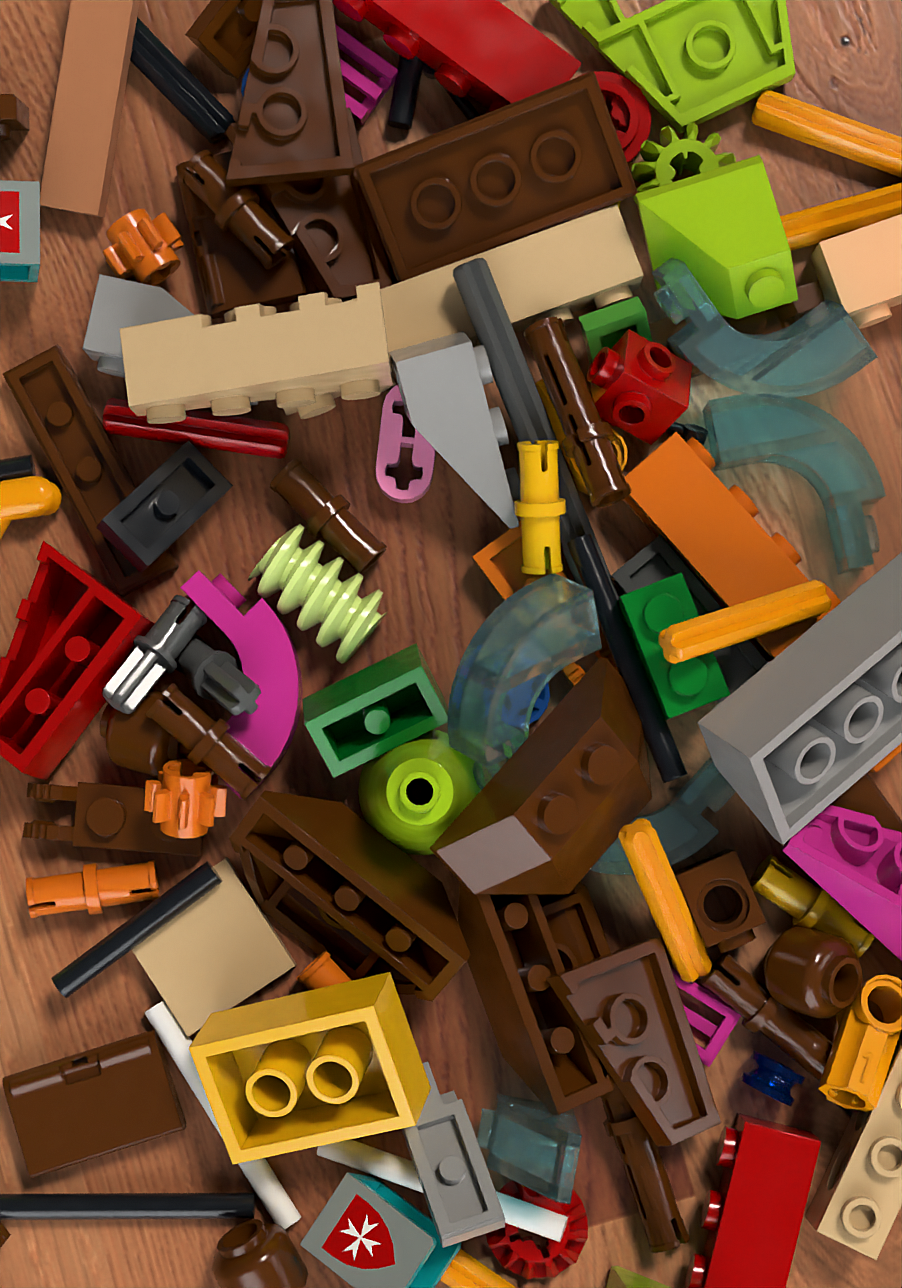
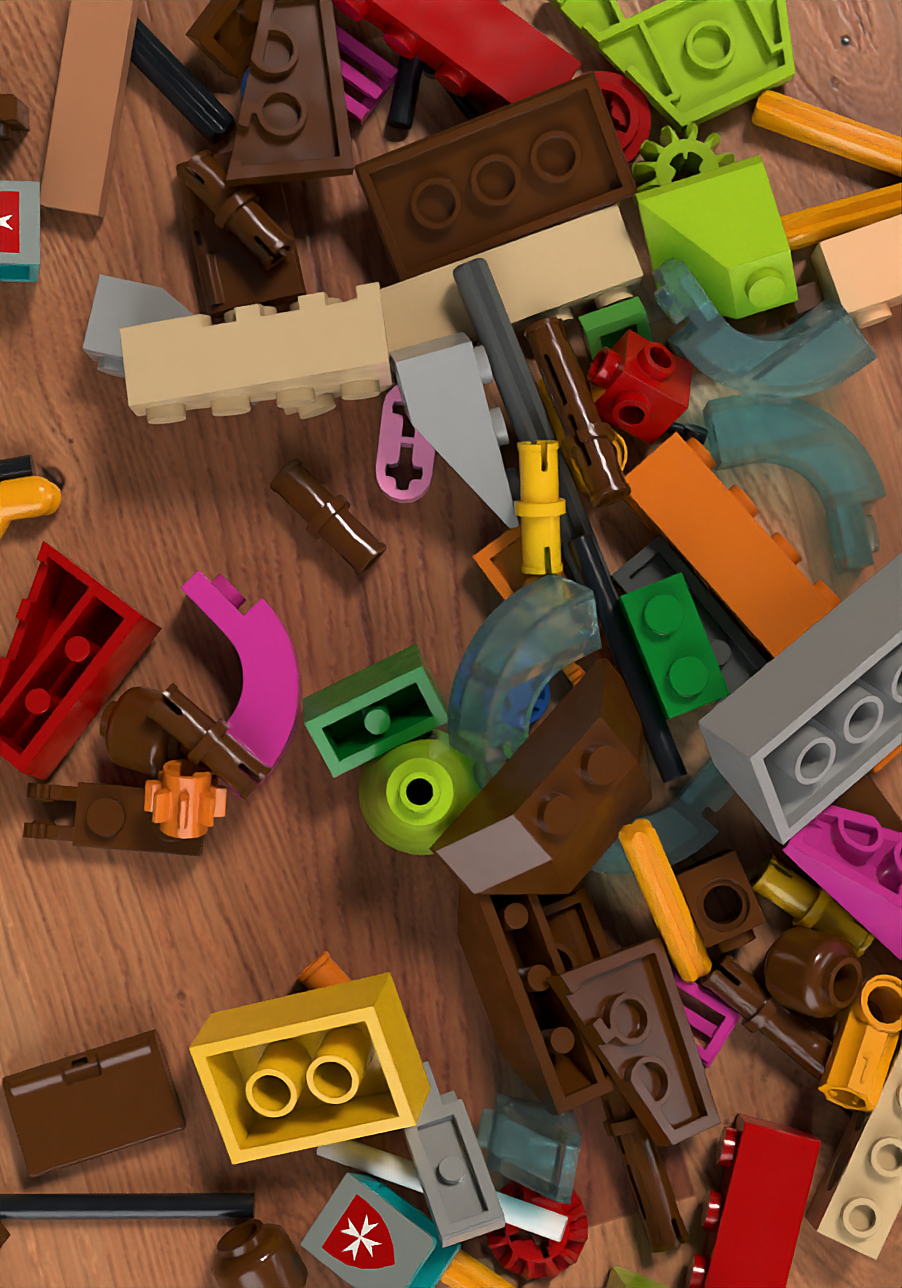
(80, 456): reddish brown tile -> none
(92, 889): orange pin -> none
(136, 929): black bar -> none
(143, 247): orange gear -> none
(153, 655): dark grey axle -> none
(164, 506): black plate -> none
(202, 430): red axle -> none
(214, 952): tan tile -> none
(217, 677): dark grey axle -> none
(256, 1171): white bar -> none
(319, 593): yellowish green piece -> none
(330, 227): reddish brown wing -> none
(350, 892): reddish brown wedge -> none
(744, 621): light orange axle -> none
(772, 1078): clear blue bush -> none

